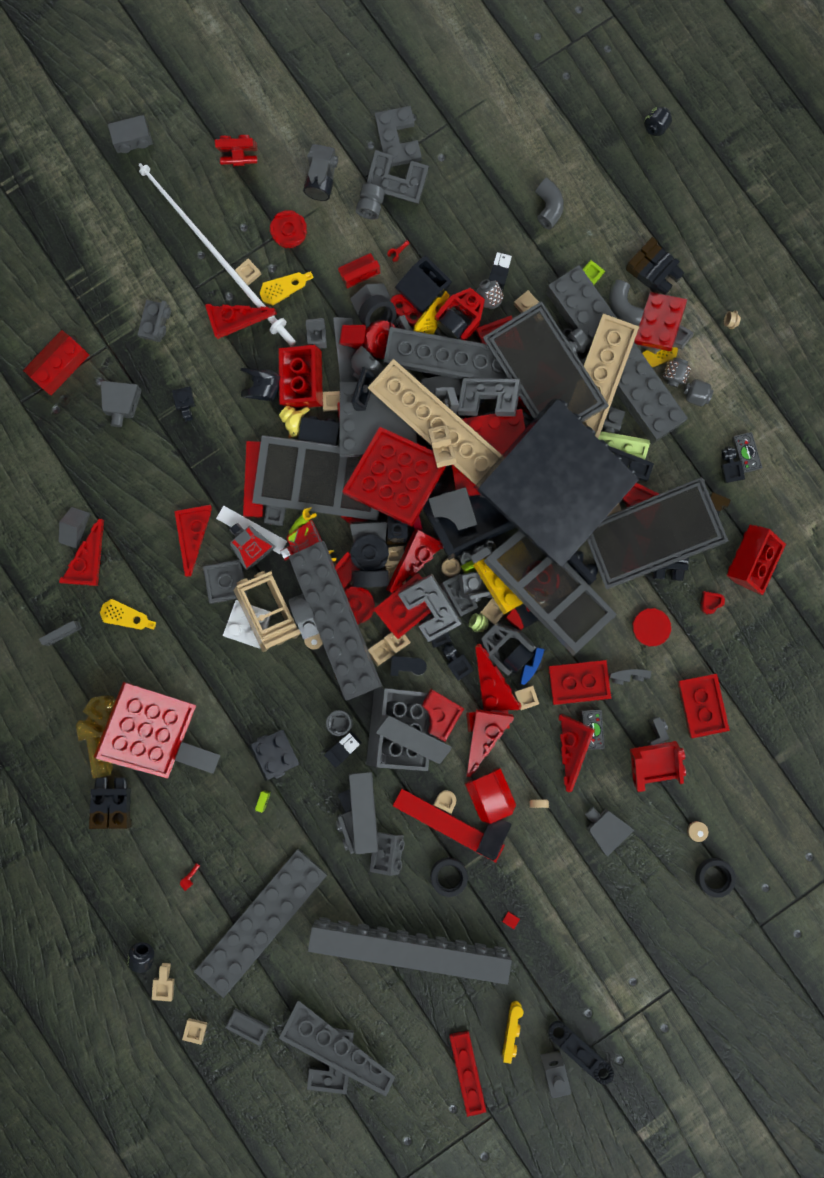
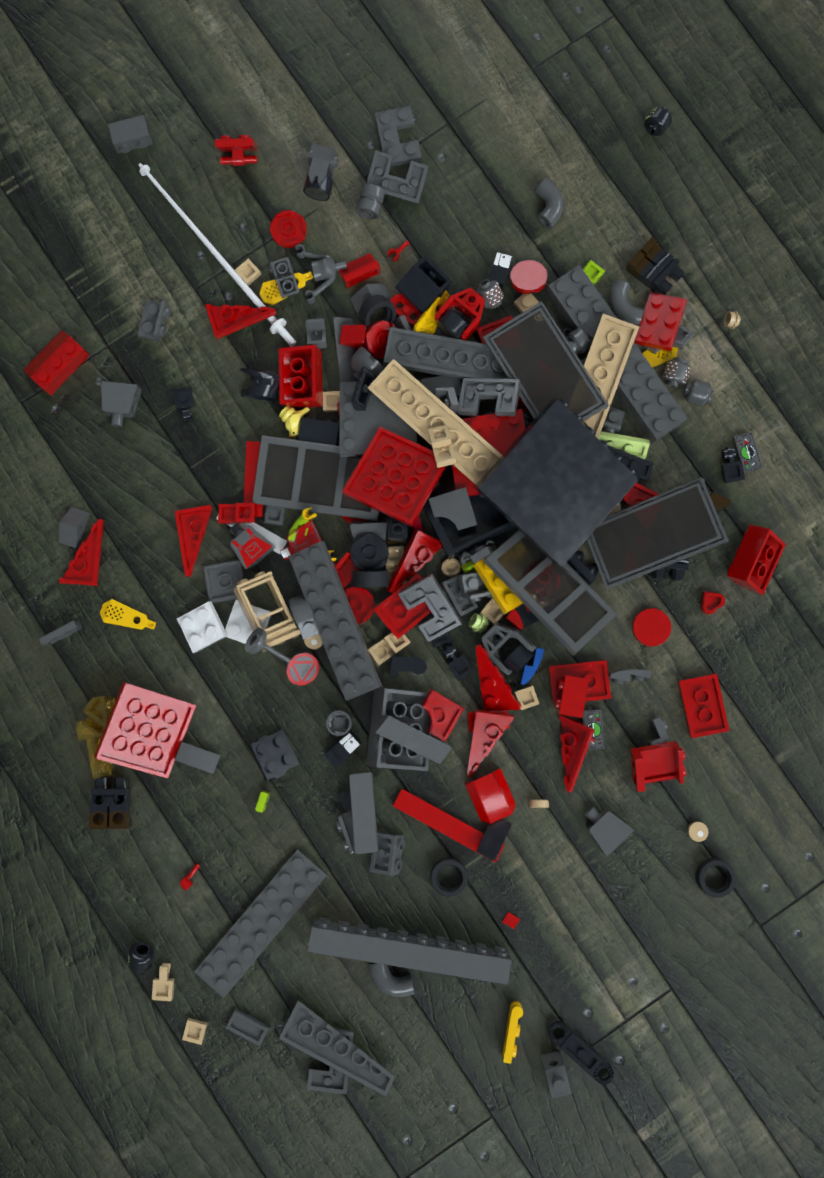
(202, 627): none -> white plate
(236, 513): none -> red slope
(285, 277): none -> dark grey slope
(300, 668): none -> dark grey piece
(322, 269): none -> dark grey piece
(388, 983): none -> dark grey cylinder
(446, 800): tan tile -> none
(467, 1073): red tile -> none
(528, 277): none -> tile
(572, 696): none -> red brick

